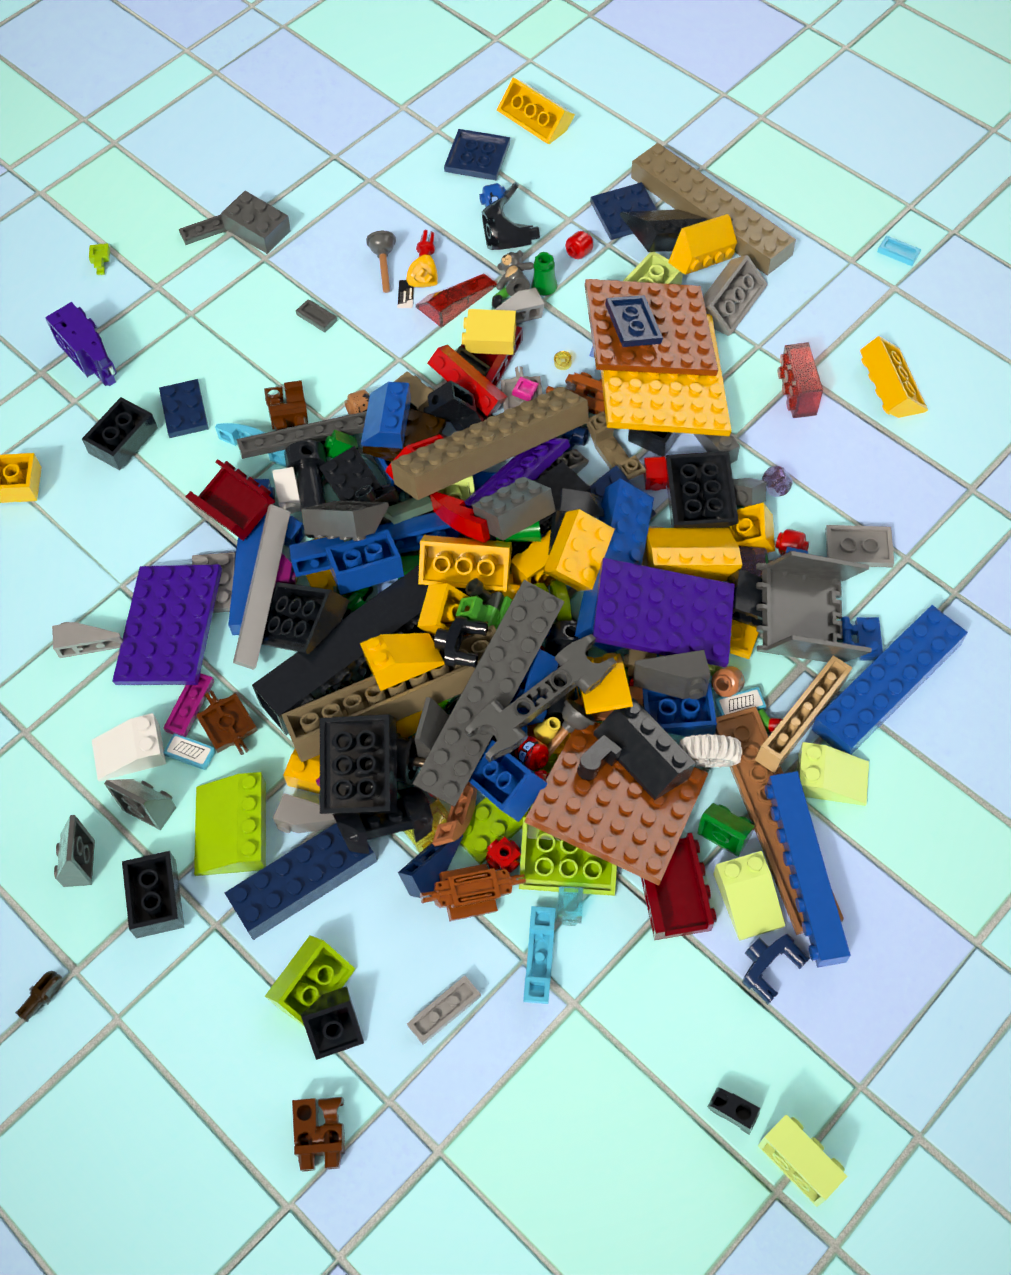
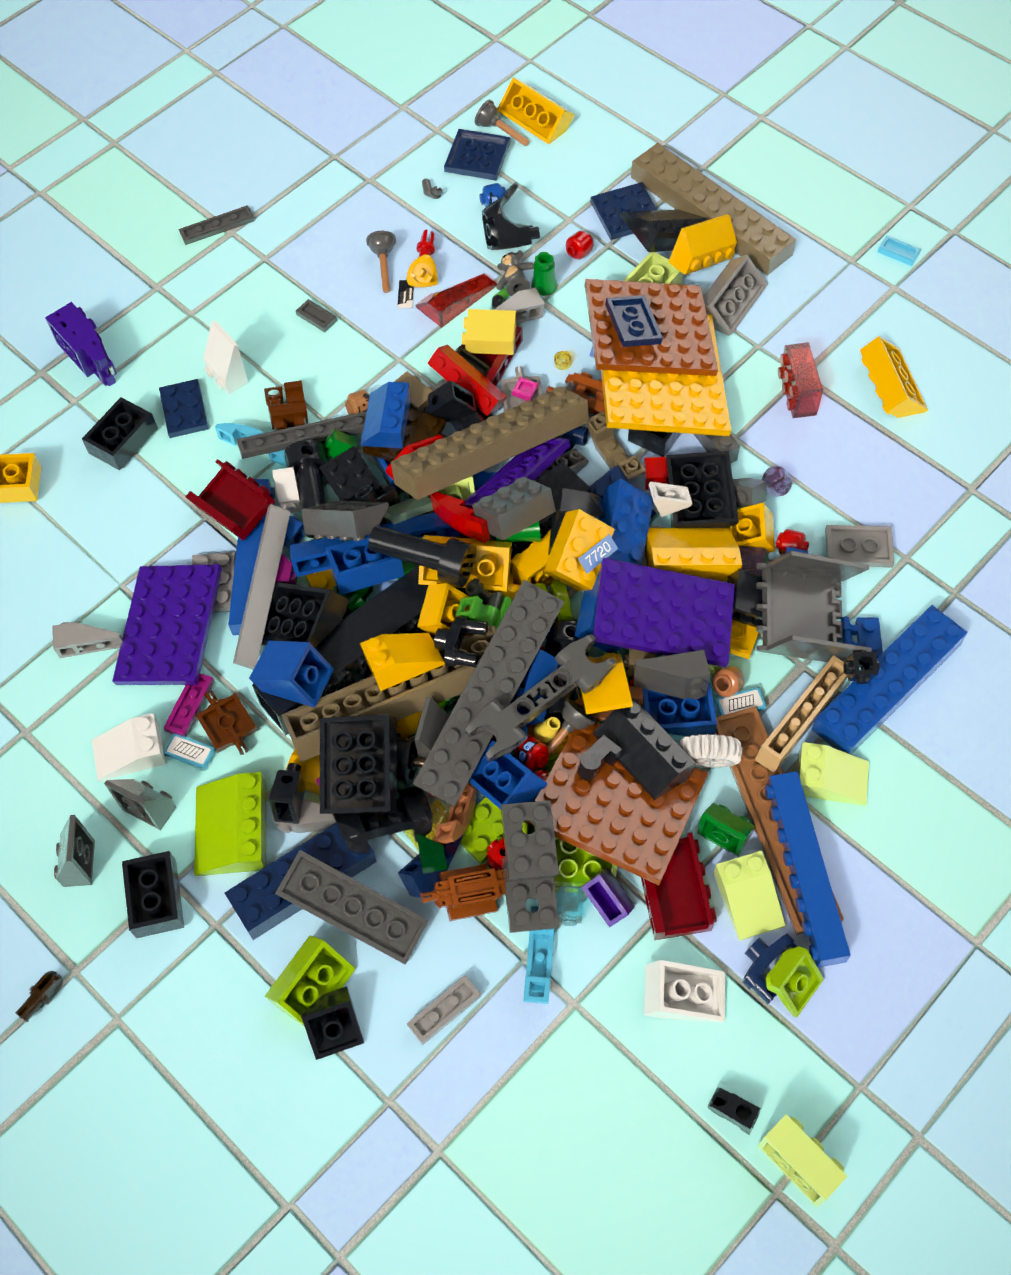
(98, 255): lime plate -> none
(224, 360): none -> white slope
(256, 222): dark grey brick -> none
(287, 794): none -> black torso
(292, 672): none -> blue slope
(317, 1140): reddish brown hips -> none
(352, 907): none -> dark grey plate
(429, 191): none -> dark grey arm
(431, 855): none -> dark green tile
(451, 561): none -> black piece
(488, 116): none -> dark grey piece
(530, 866): none -> dark grey bracket
(599, 551): none -> medium blue sticker
(608, 897): none -> dark purple brick
(669, 497): none -> white slope
(684, 992): none -> white slope
(769, 723): arm -> none
(794, 979): none -> lime slope
(866, 661): none -> black brick

